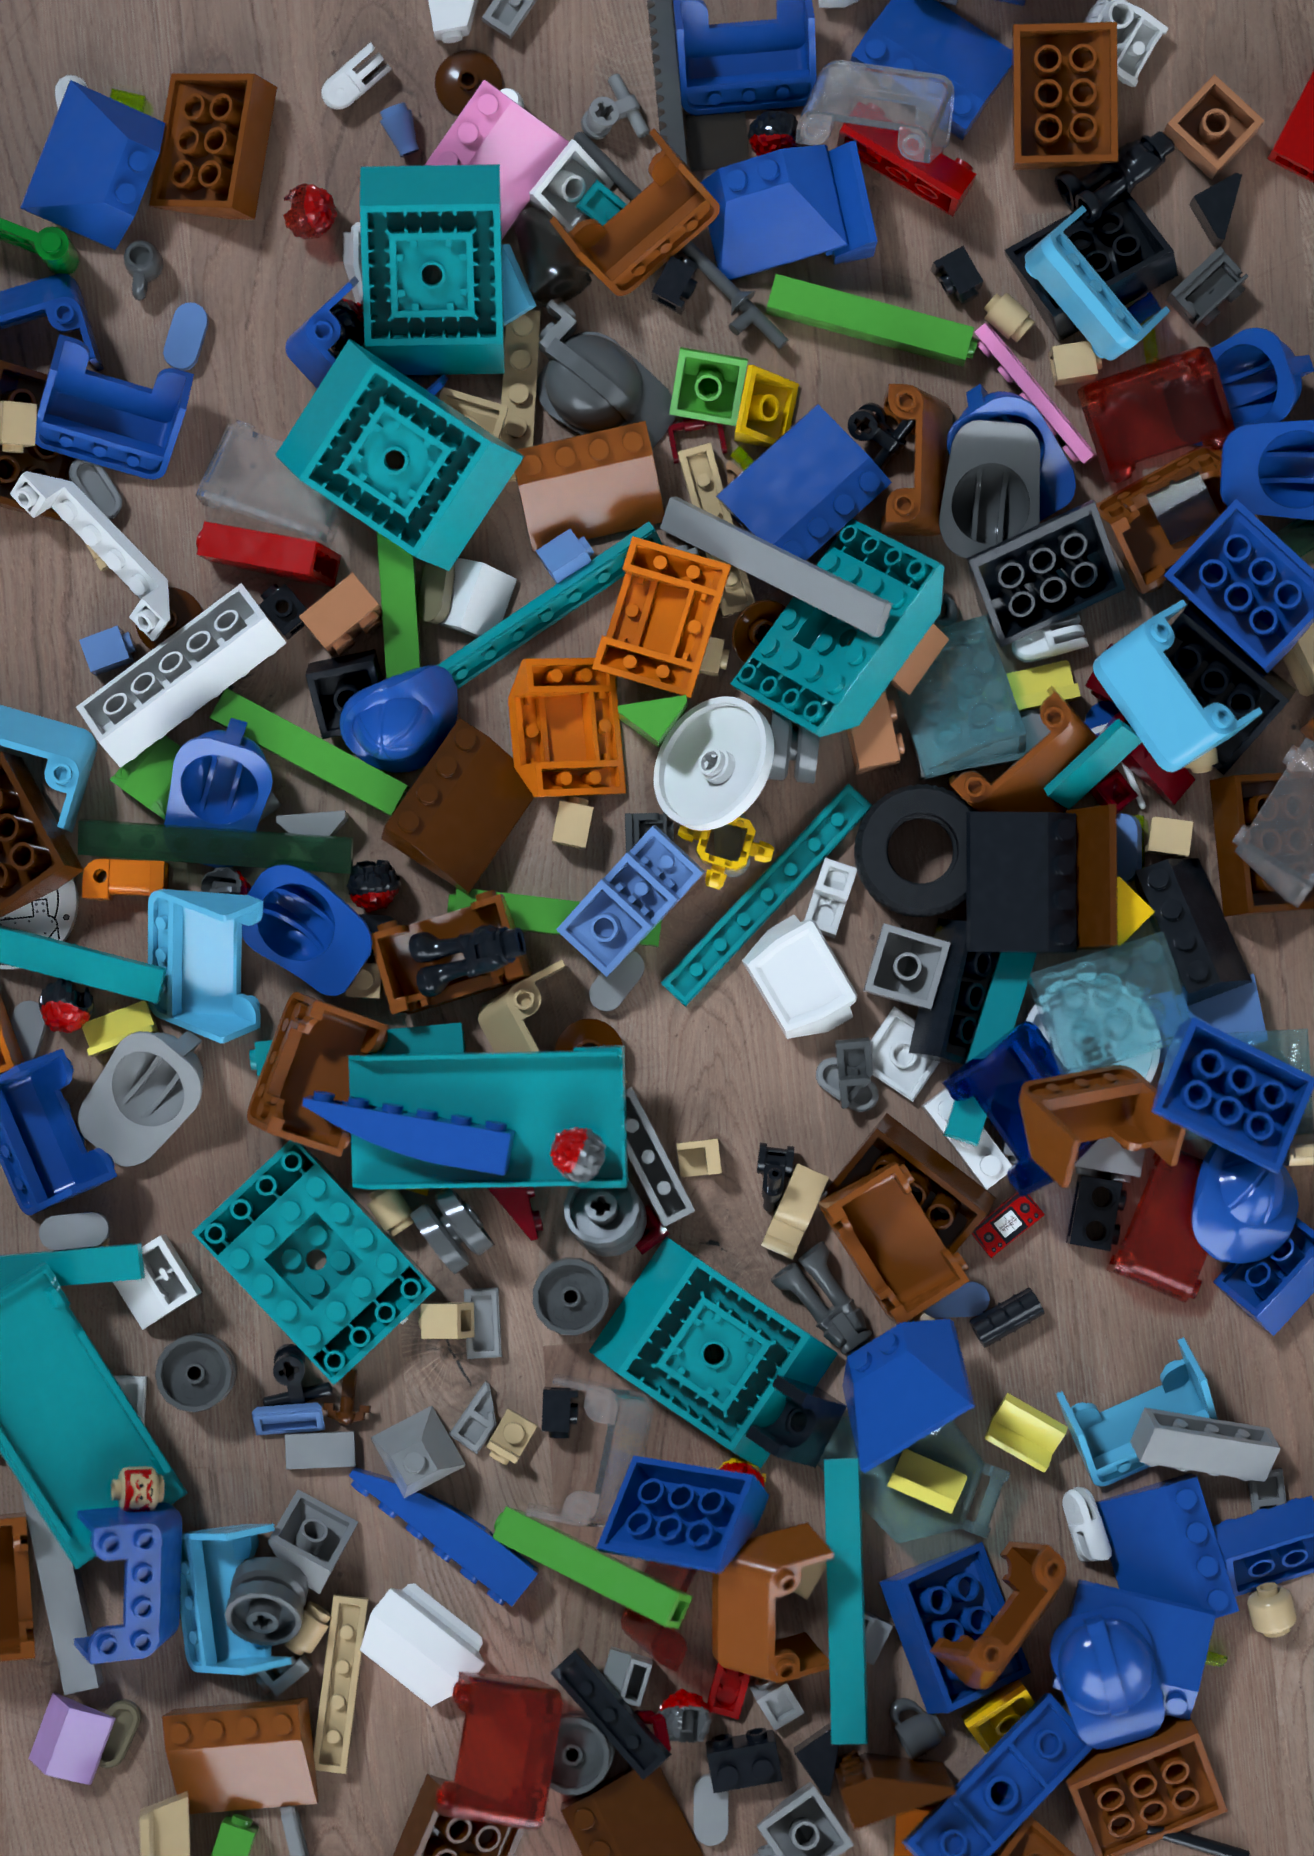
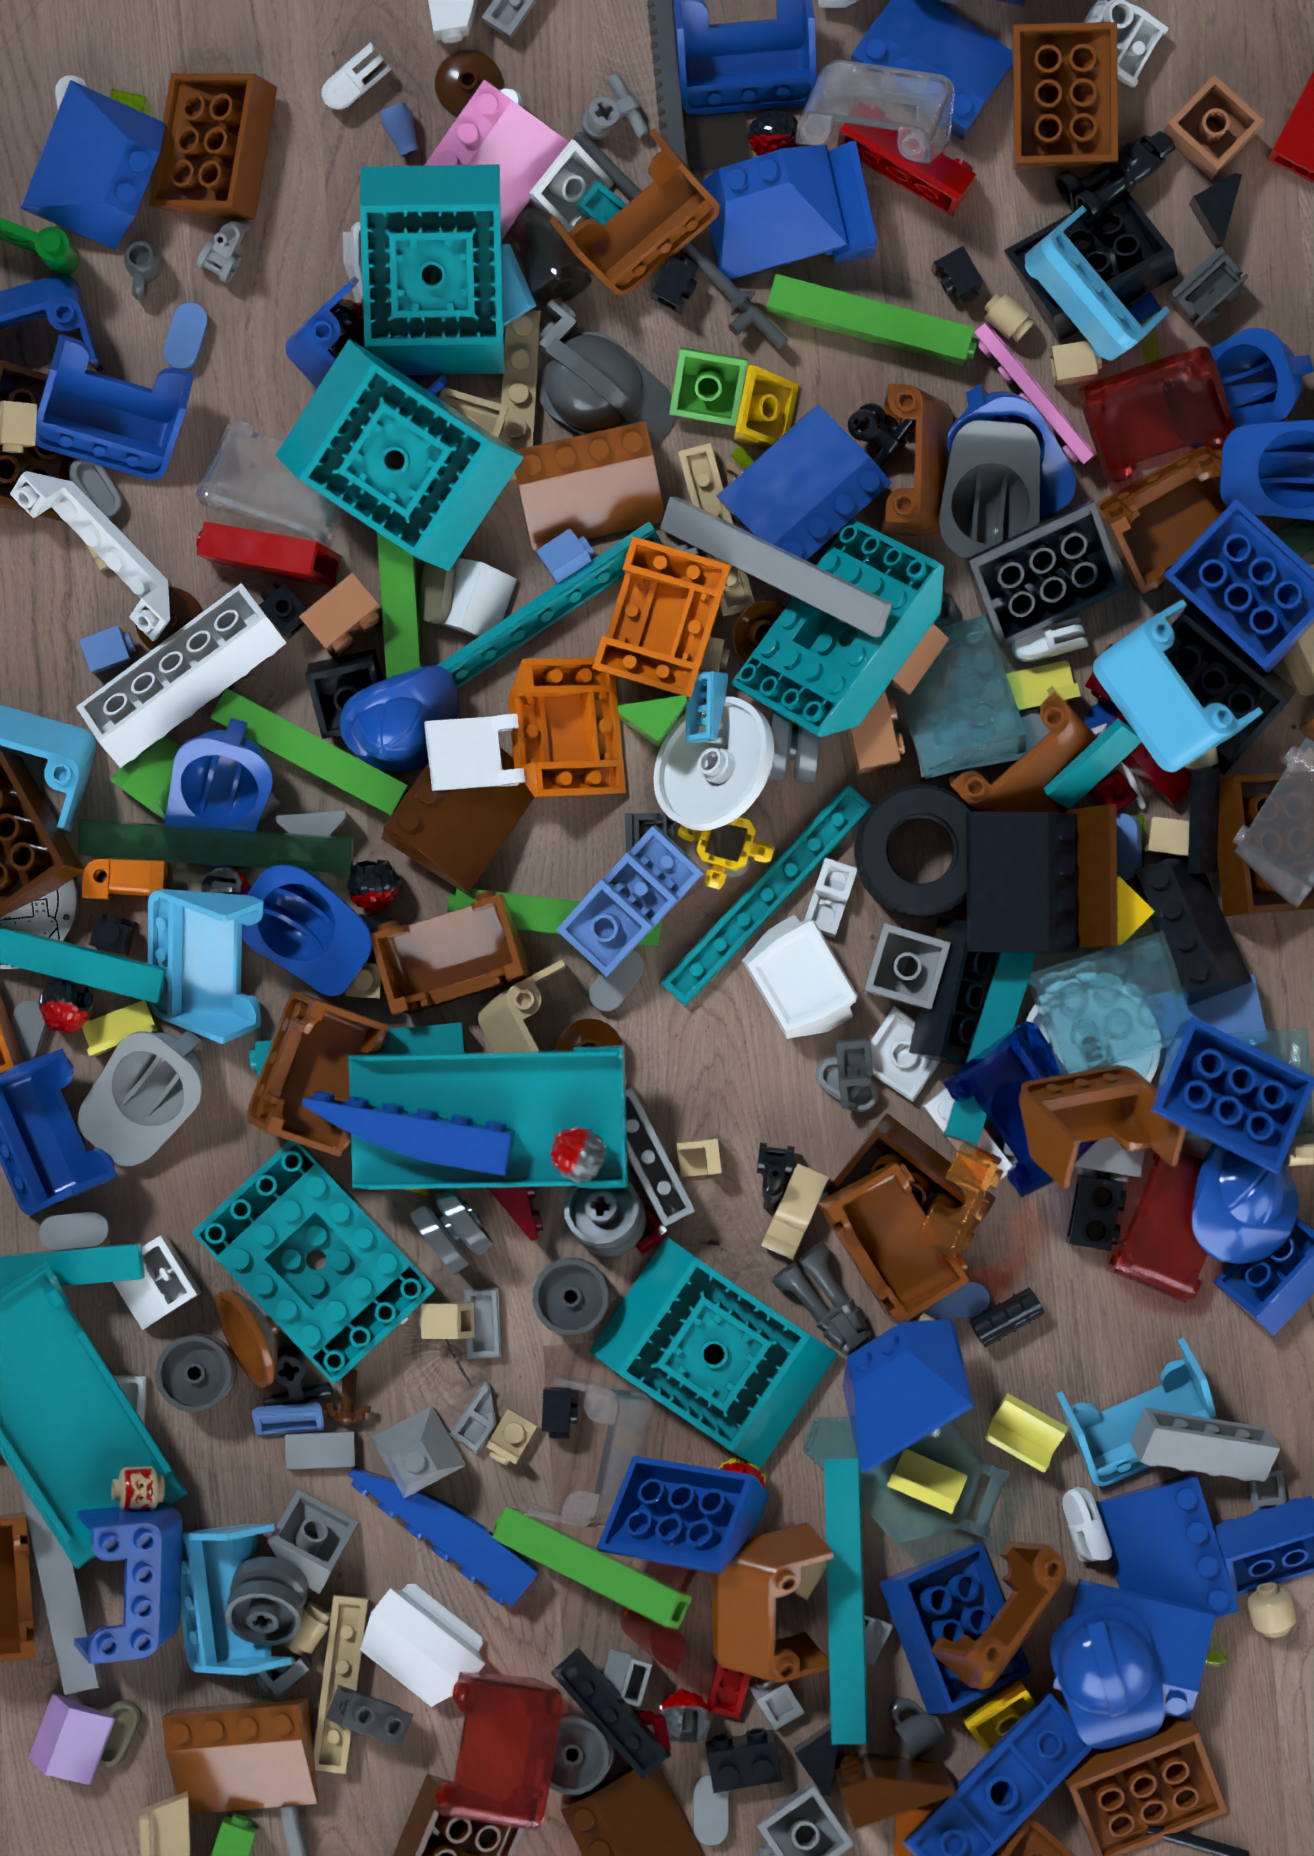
(113, 934): none -> black brick
(220, 254): none -> light grey piece
(249, 1336): none -> dark orange dish
(310, 211): piece -> none
(369, 1716): none -> dark grey hinge
(390, 1210): tan brick -> none
(468, 753): none -> white flag
(483, 949): black piece -> none
(573, 823): tan brick -> none
(691, 425): dark red piece -> none
(716, 686): none -> medium azure slope
(803, 1426): black piece -> none
(975, 1173): none -> clear orange arch
(1006, 1223): tile -> none
(1184, 508): clear smoke piece -> none
(1203, 820): none -> black tile

